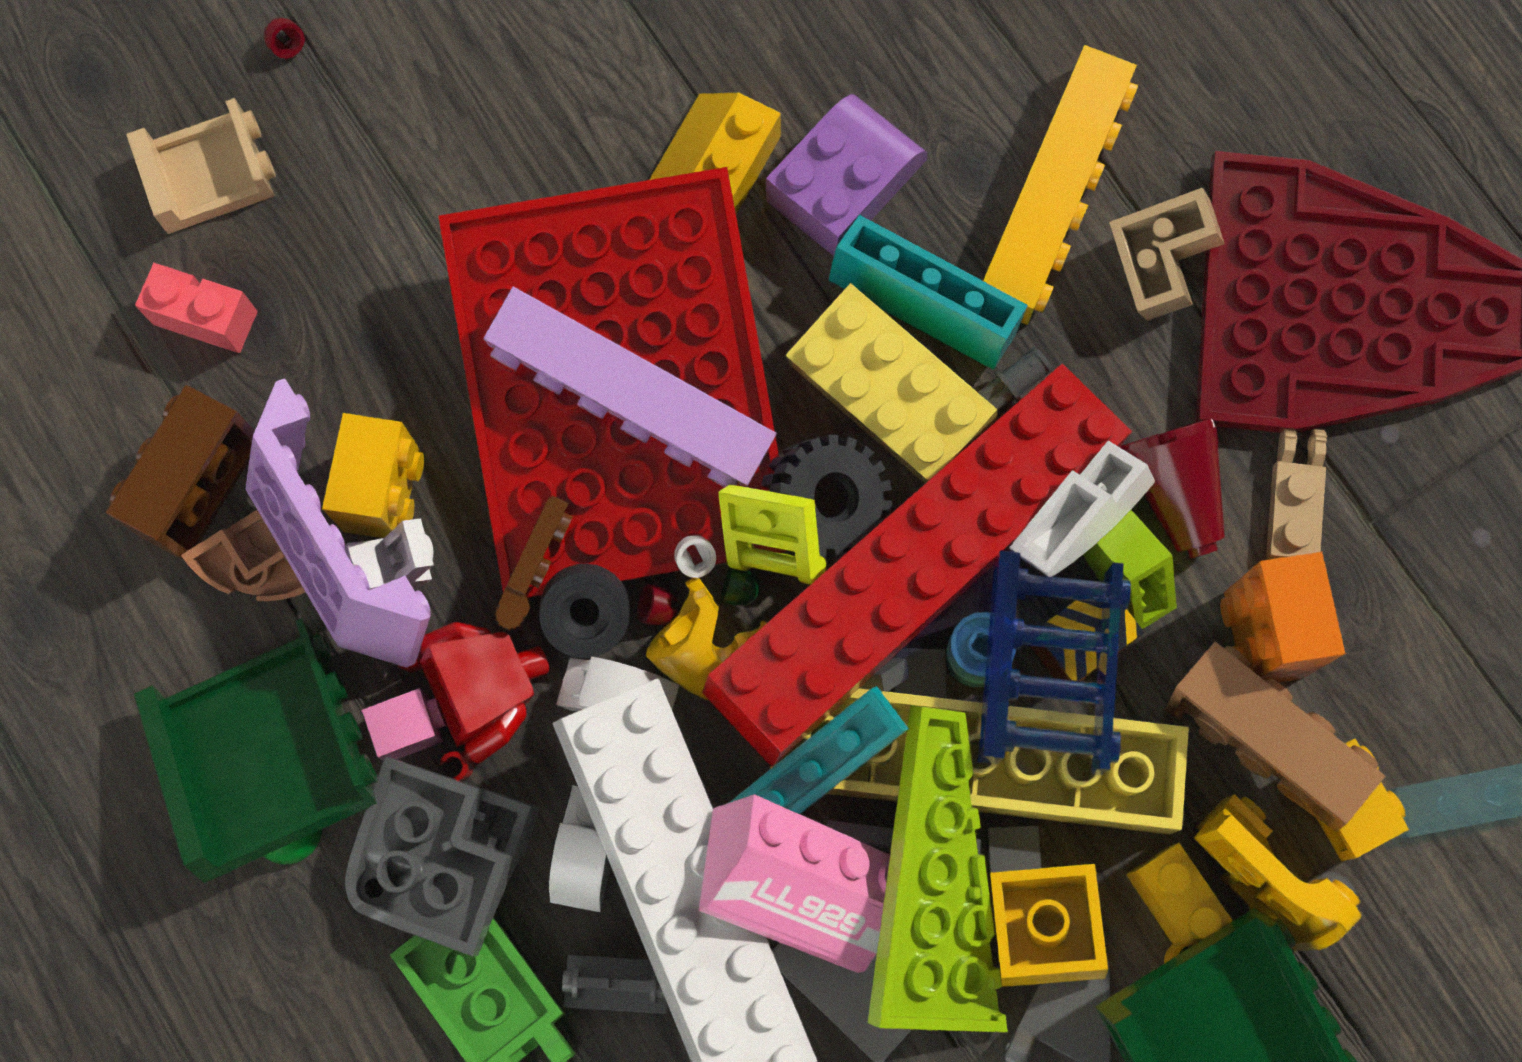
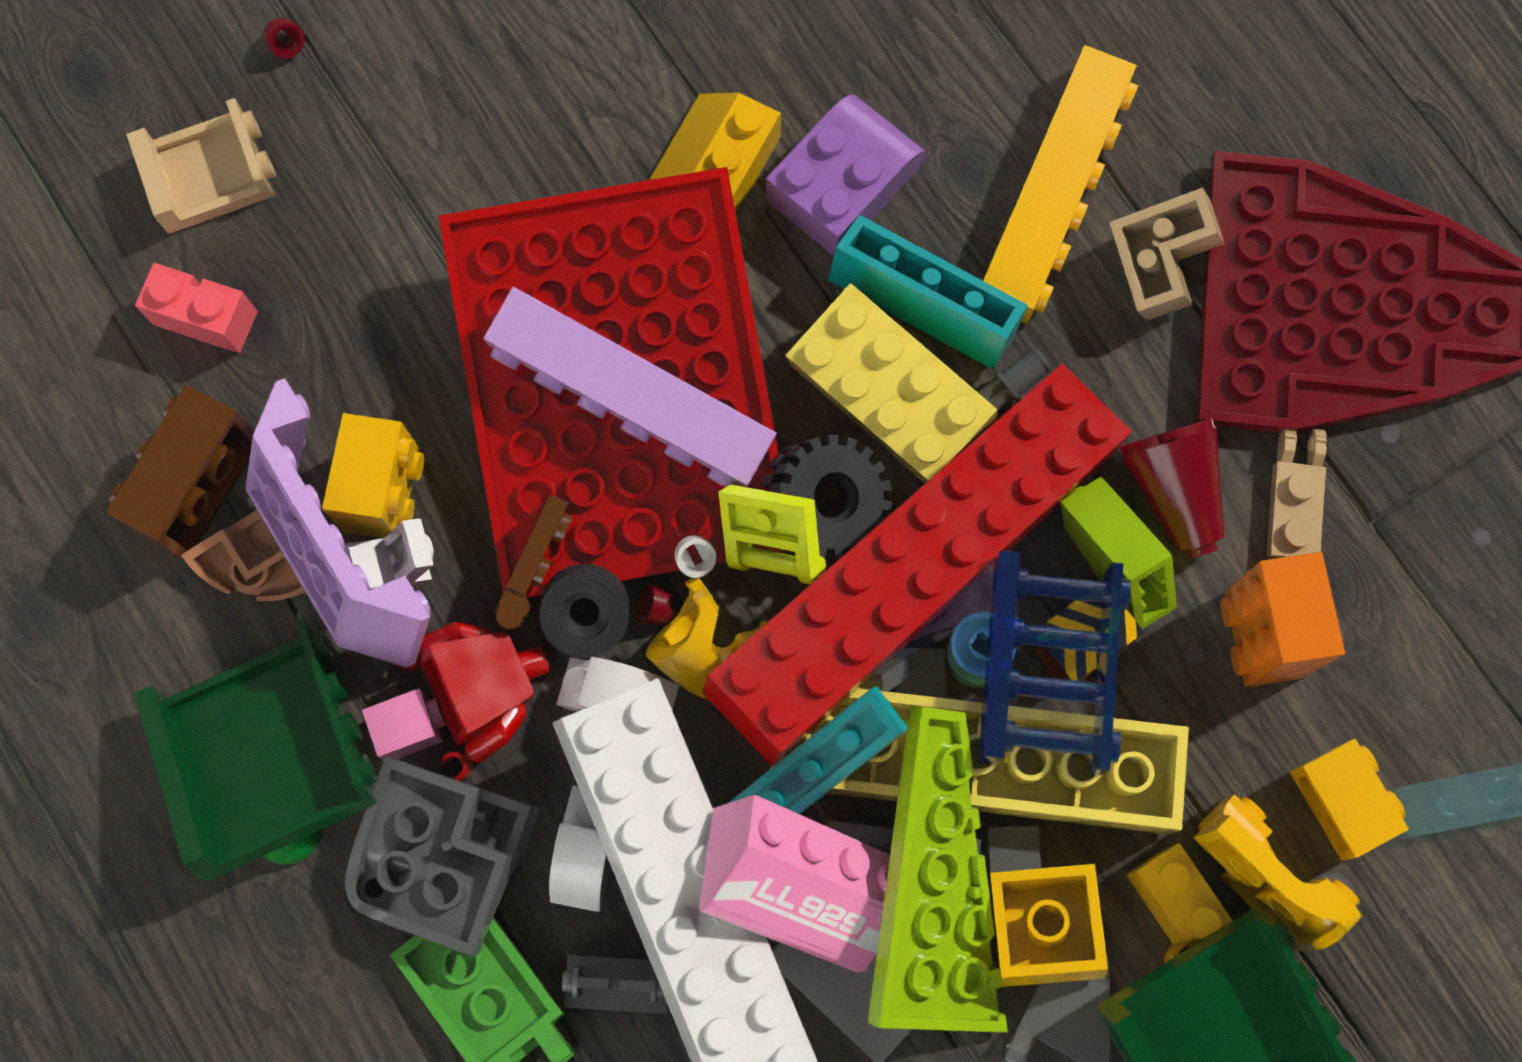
(739, 587): dark green hinge -> none
(1083, 510): white slope -> none
(1276, 736): medium nougat wedge -> none

